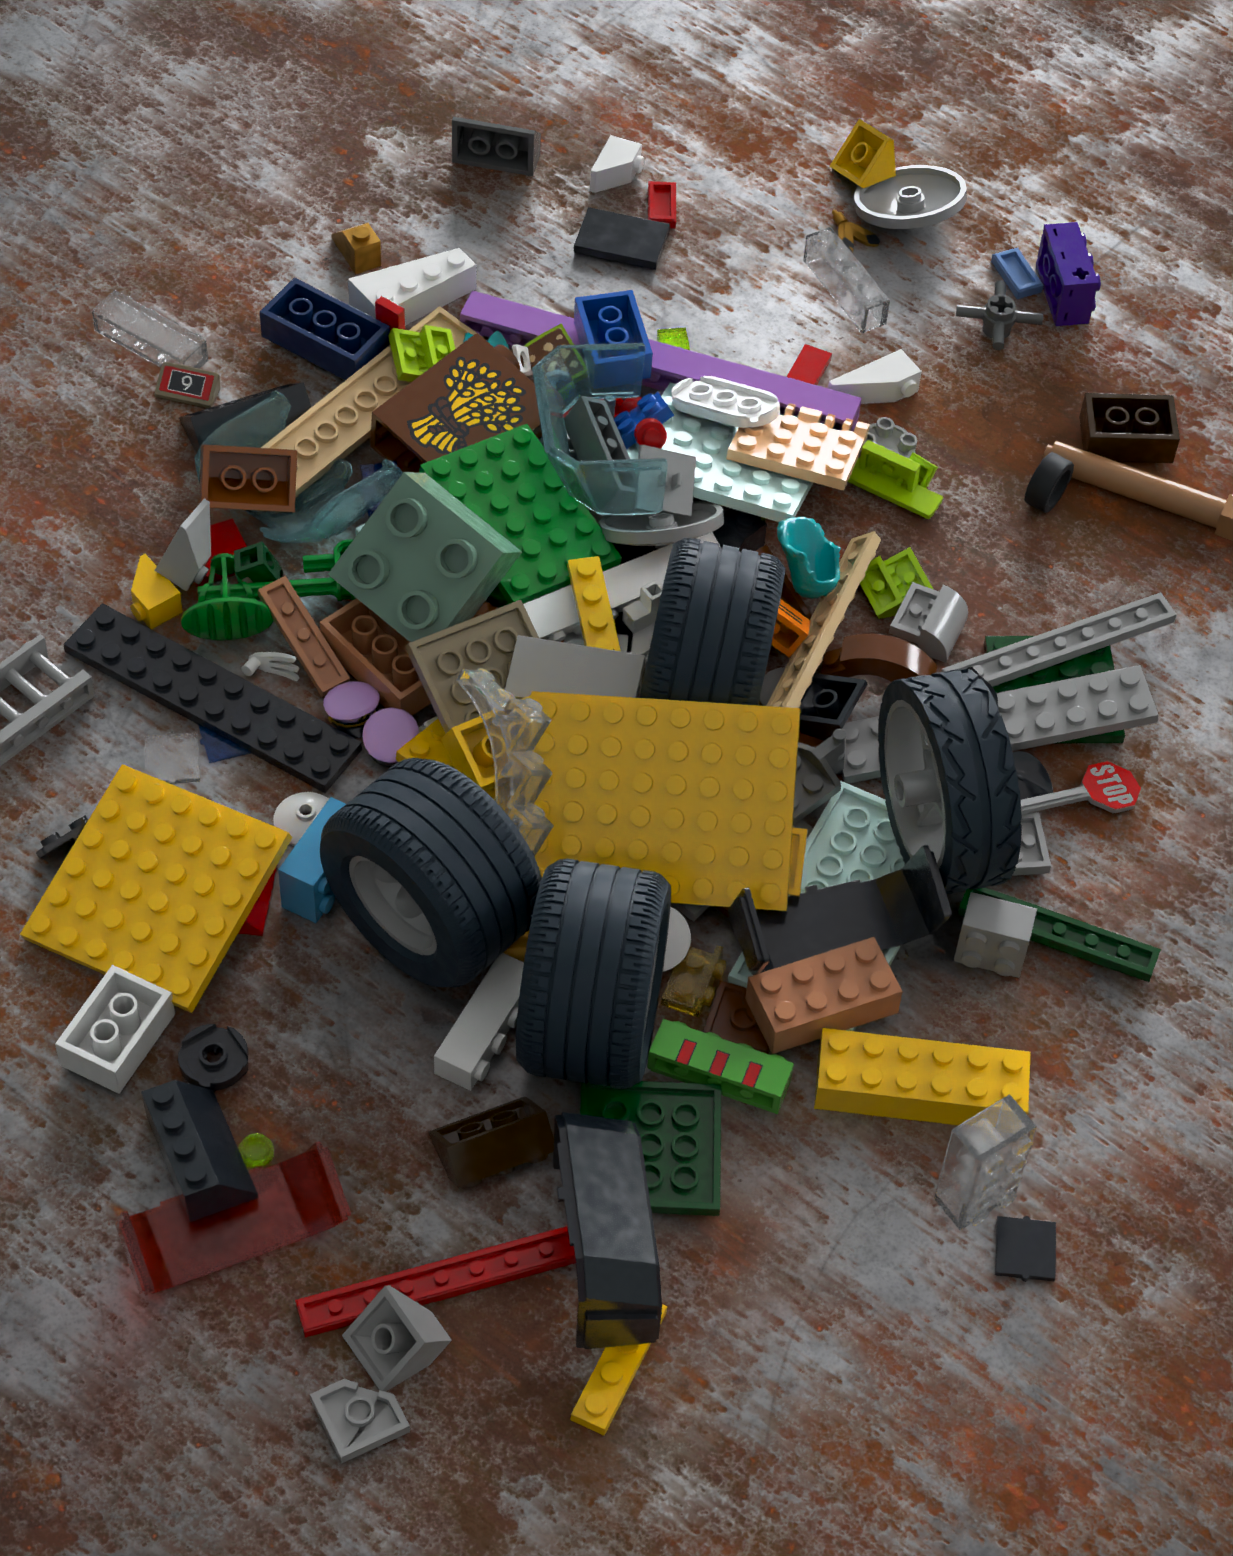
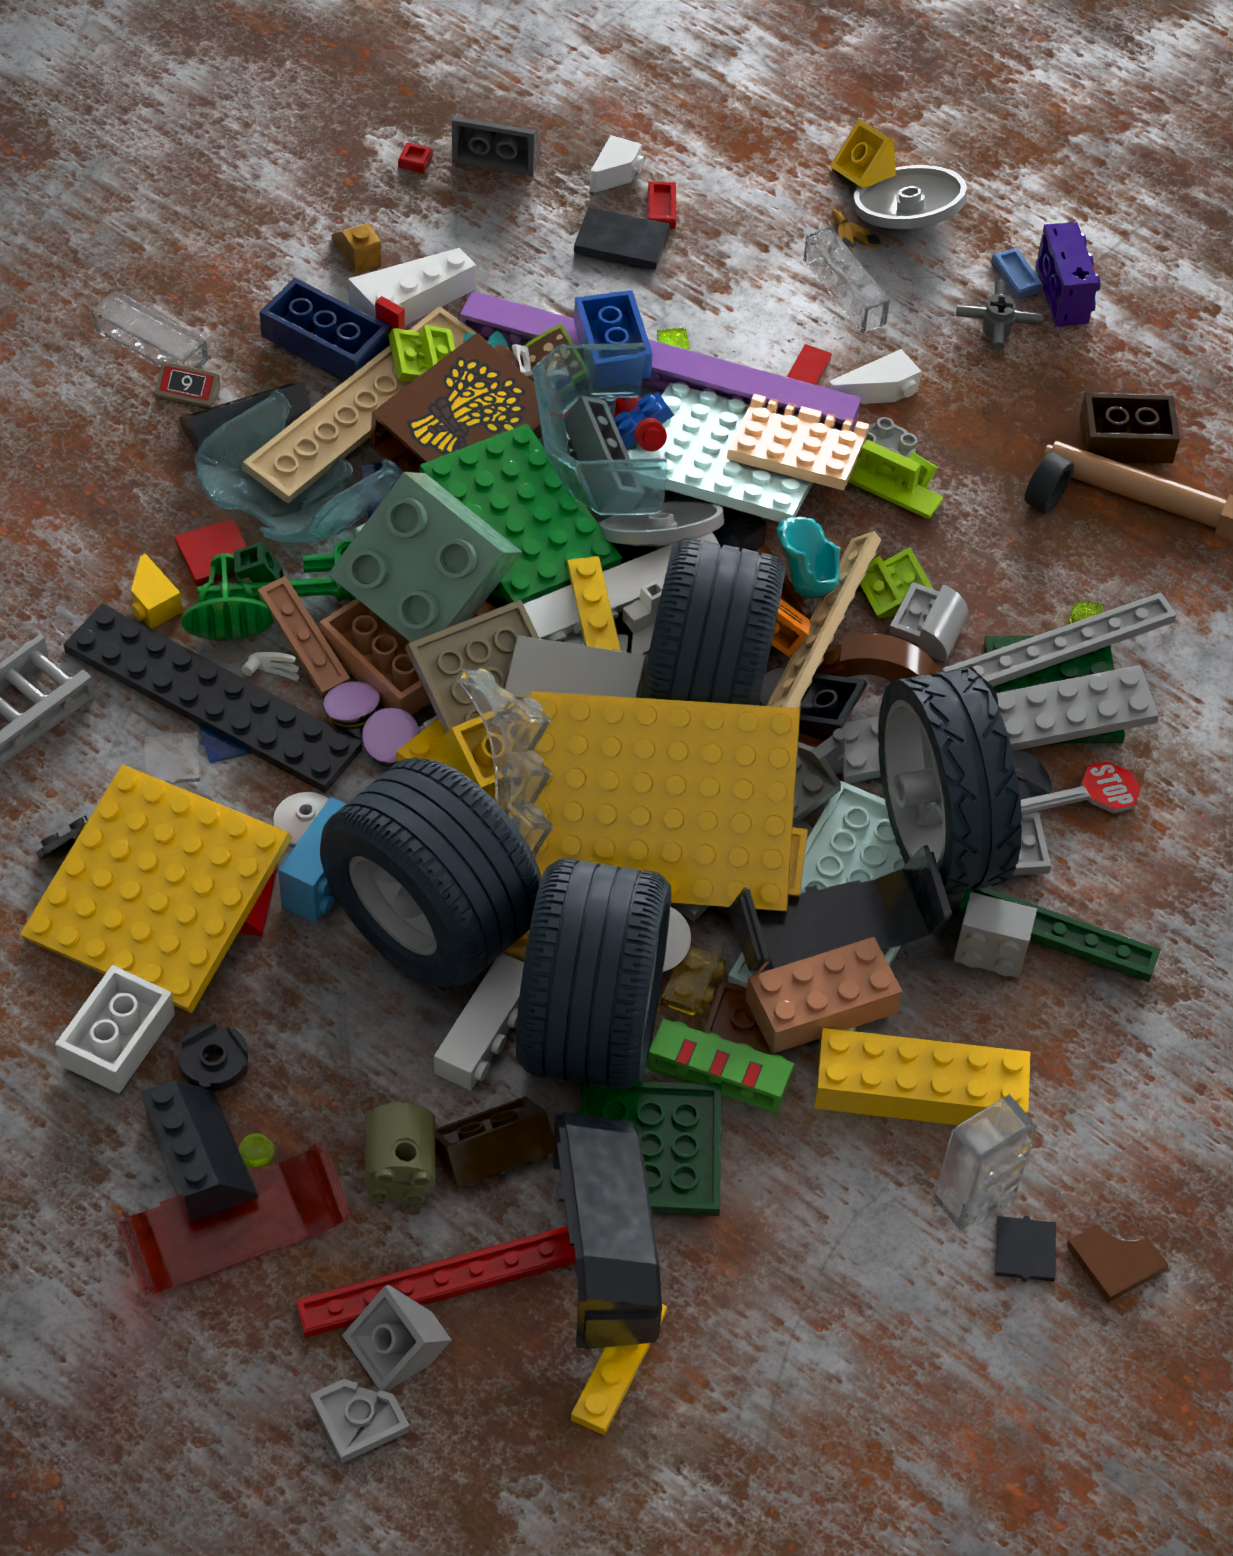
(189, 550): light grey slope -> none
(248, 478): dark orange slope -> none
(399, 1152): none -> olive cylinder
(415, 157): none -> red tile
(679, 479): light grey piece -> none
(725, 402): white tile -> none
(1085, 610): none -> clear neon green tile
(1116, 1263): none -> reddish brown tile

